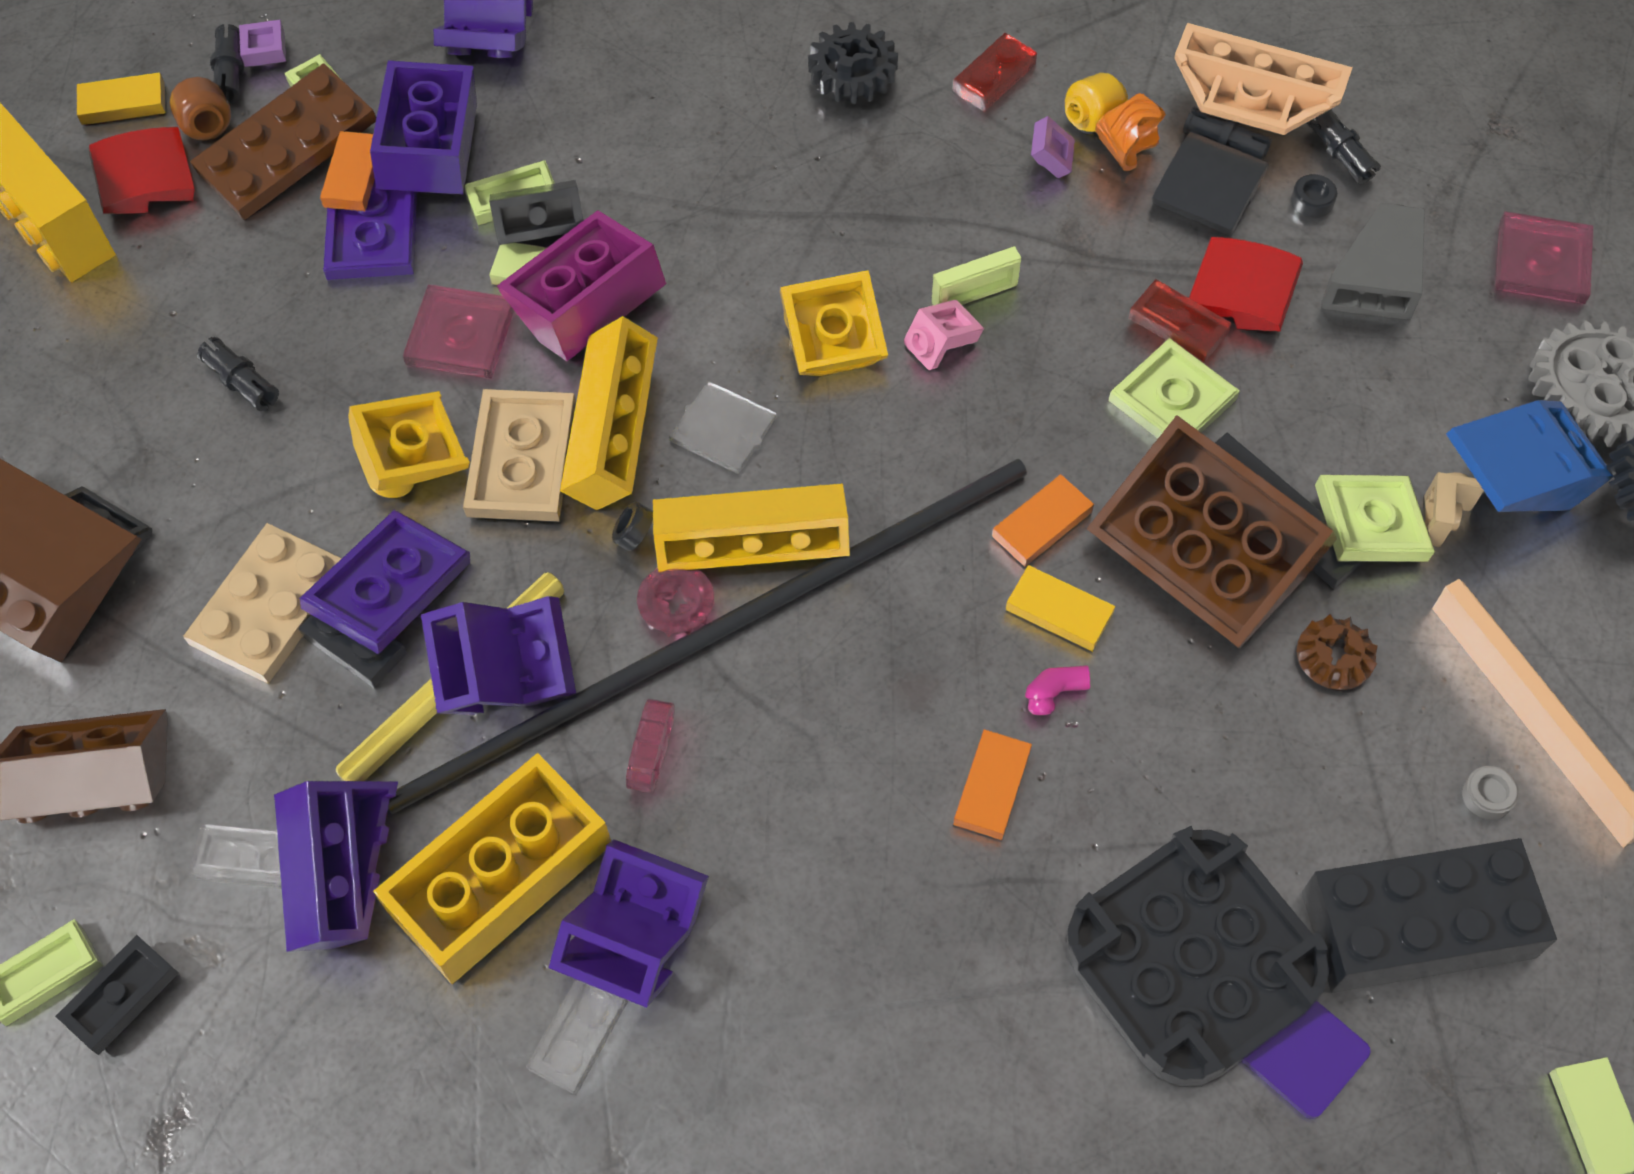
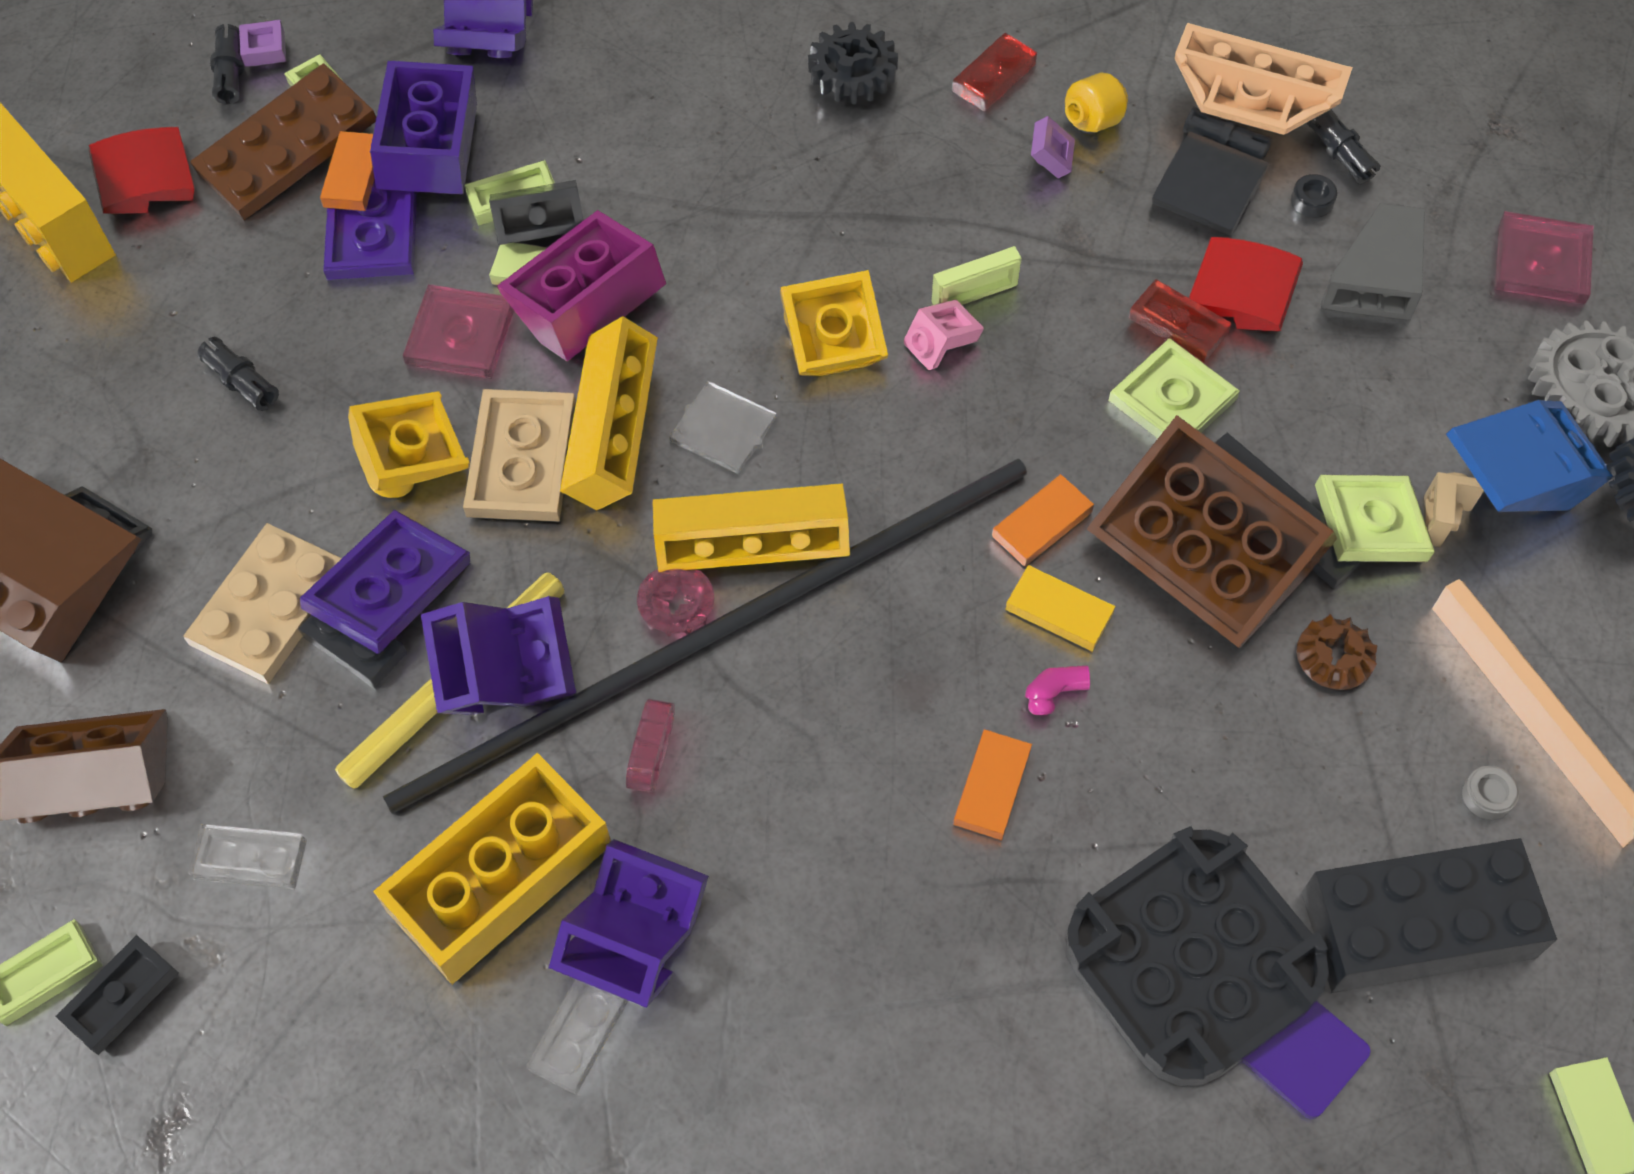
(120, 98): yellow tile -> none
(200, 108): dark orange head -> none
(329, 859): dark purple wedge -> none
(632, 526): black tile -> none
(1130, 129): orange hair -> none

